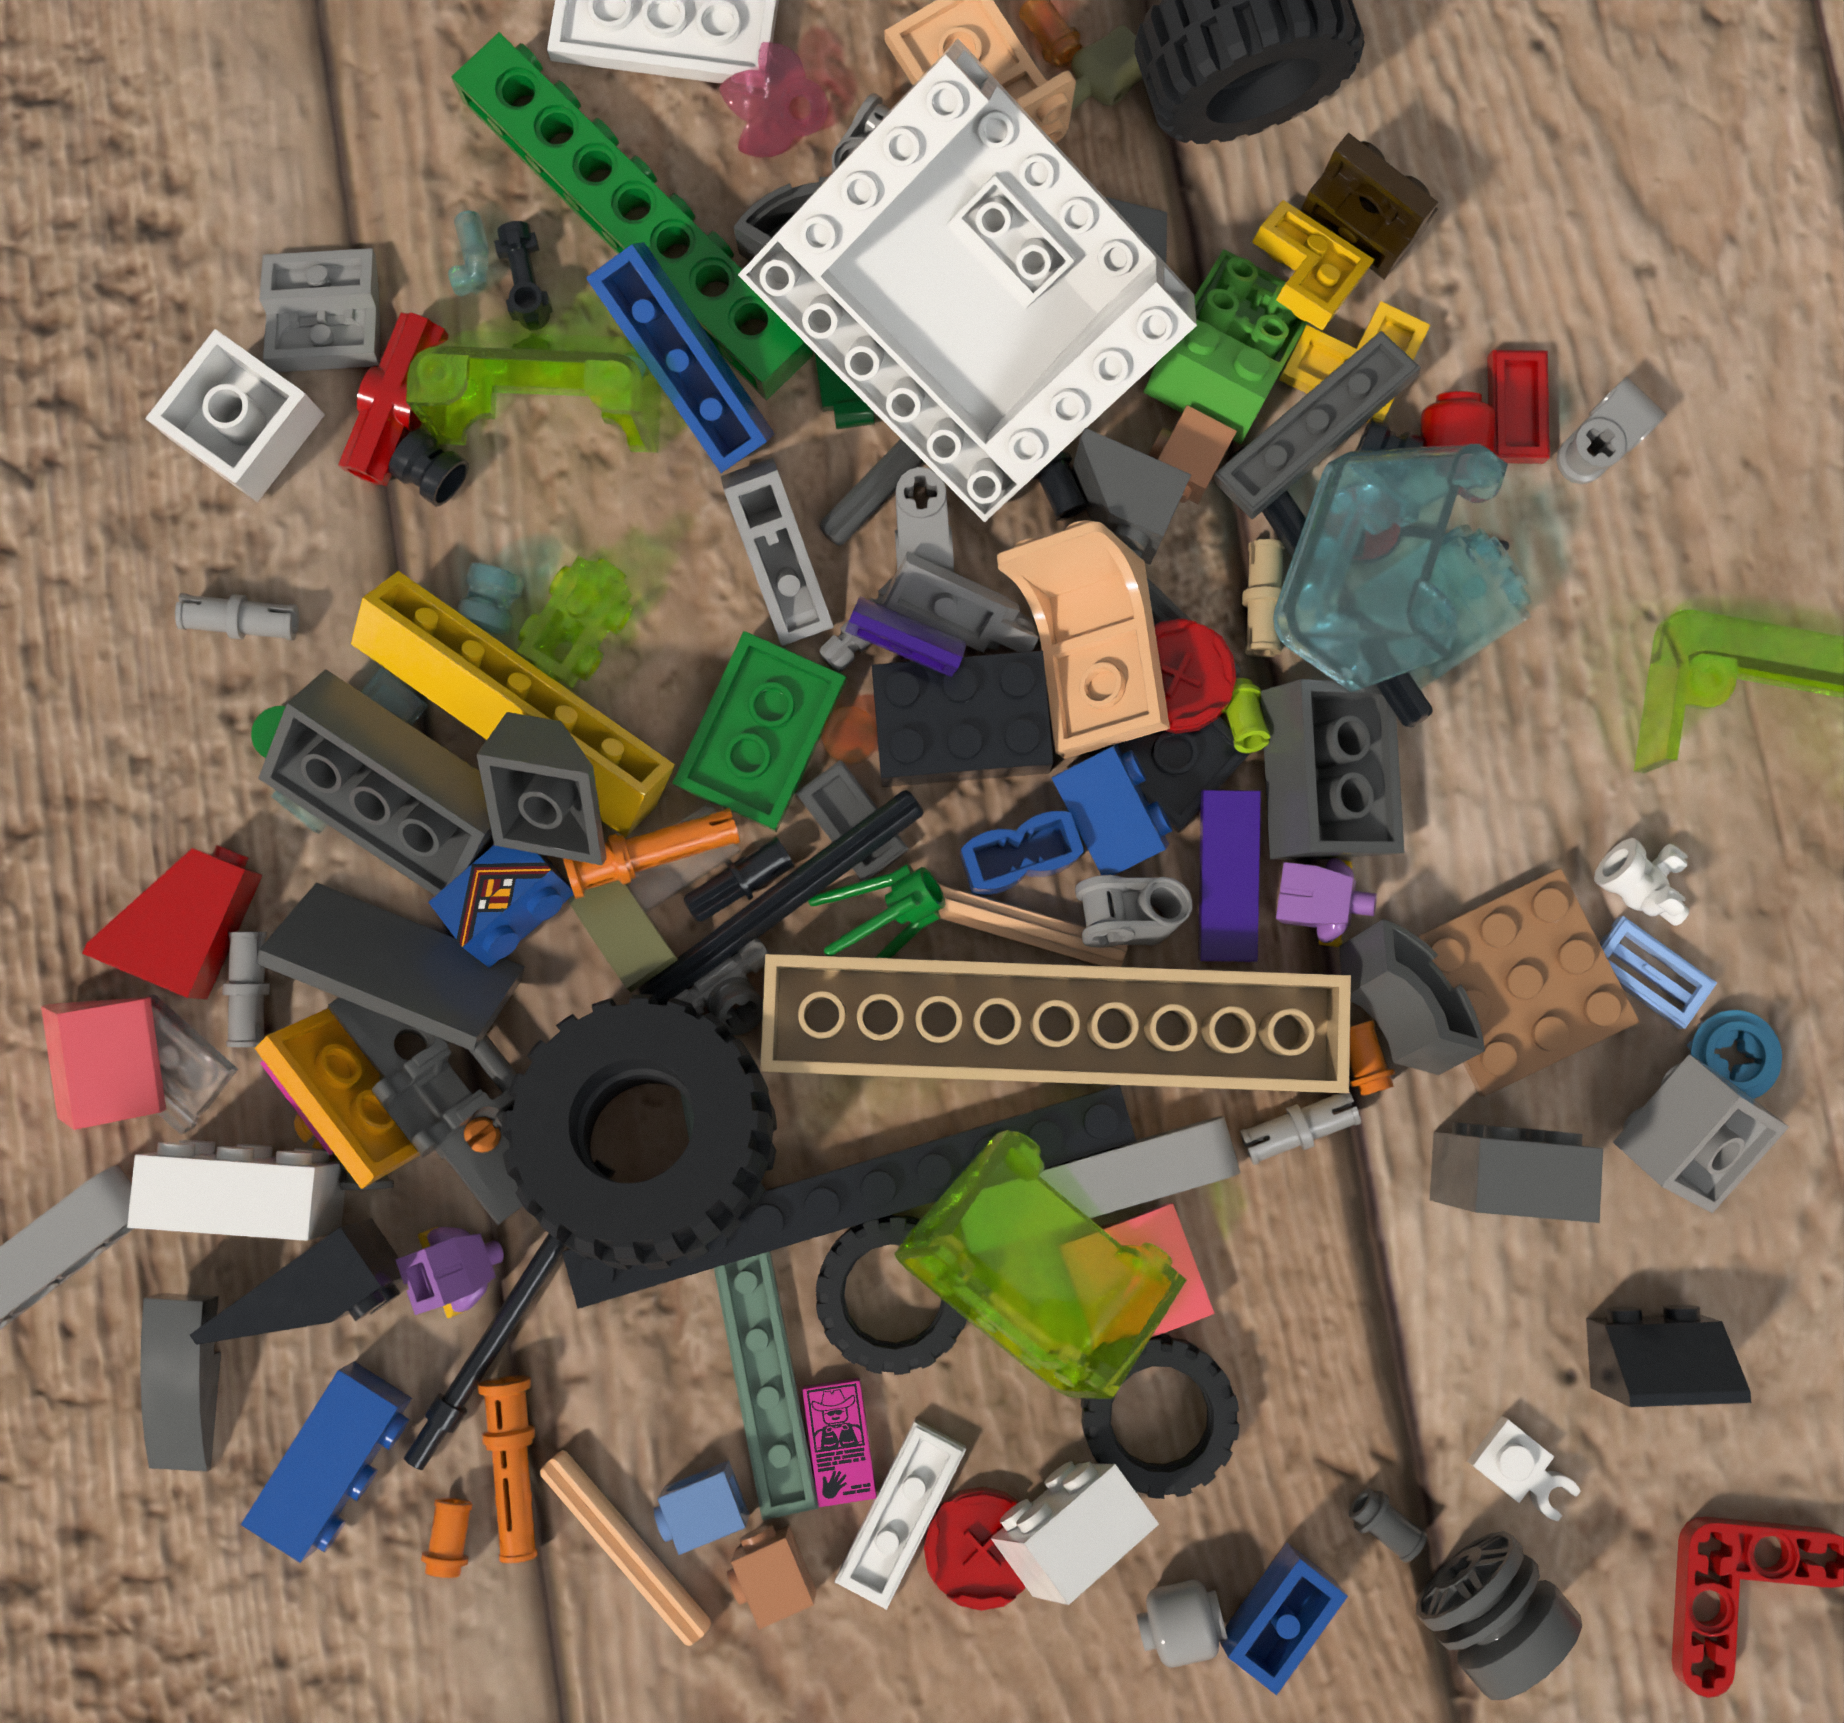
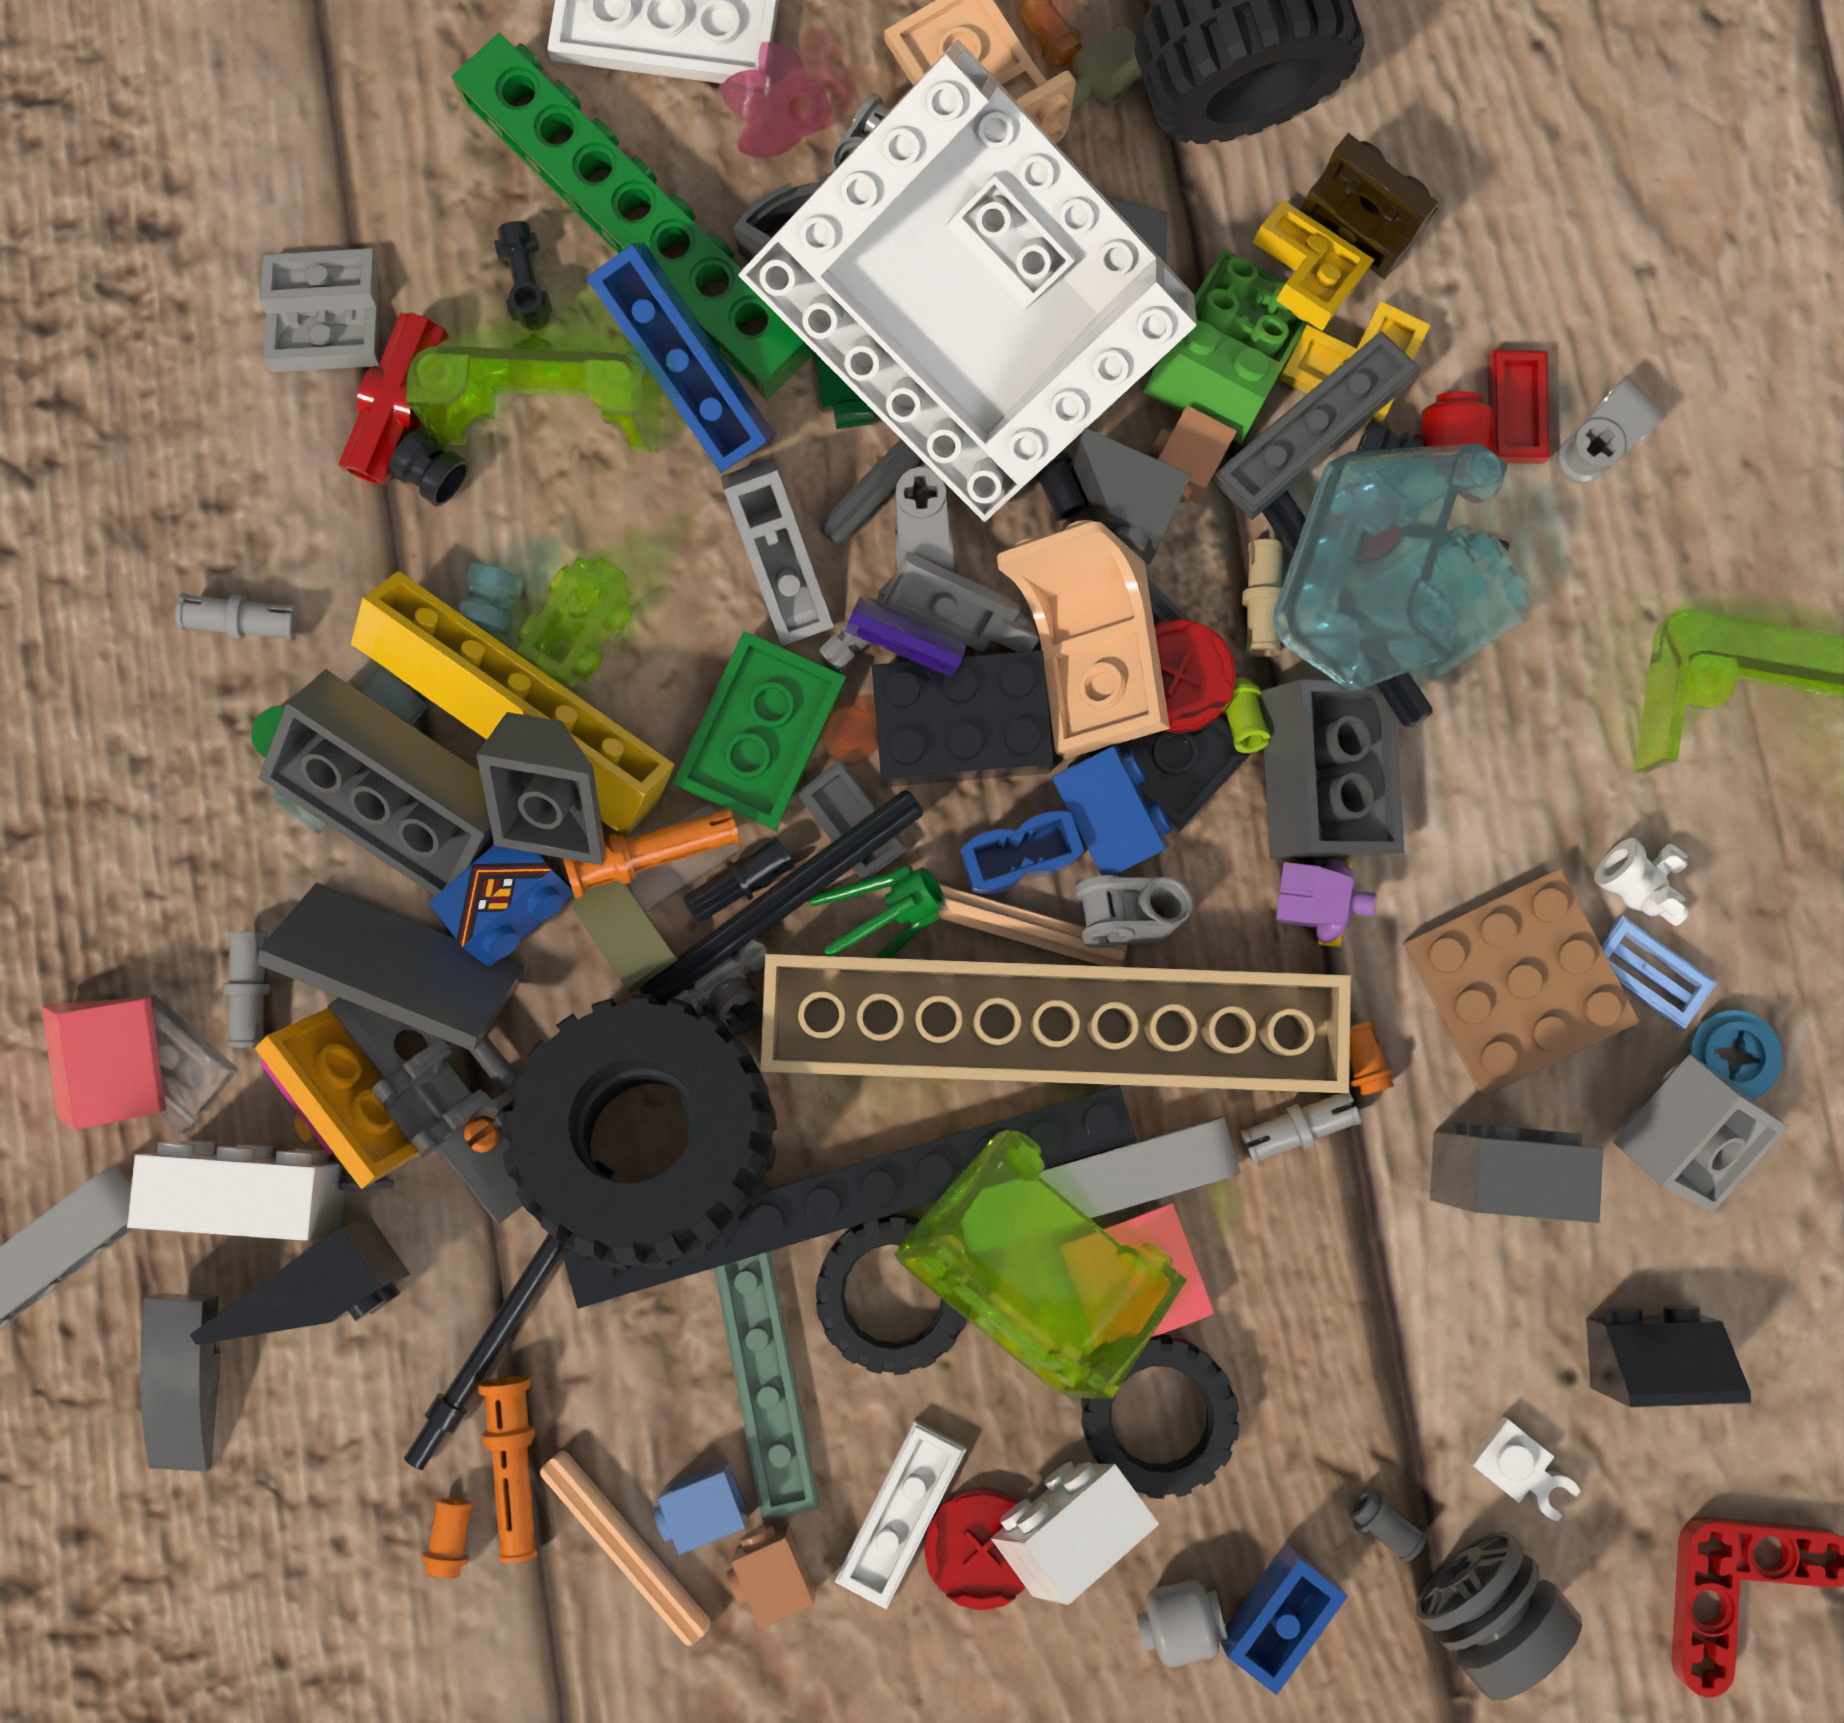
(181, 923): red slope -> none
(235, 415): white brick -> none
(328, 1463): blue brick -> none
(449, 1270): medium lavender piece -> none
(475, 253): clear light blue arm -> none
(839, 1442): dark pink tile -> none
(1229, 875): dark purple tile -> none
(1411, 999): dark grey brick -> none

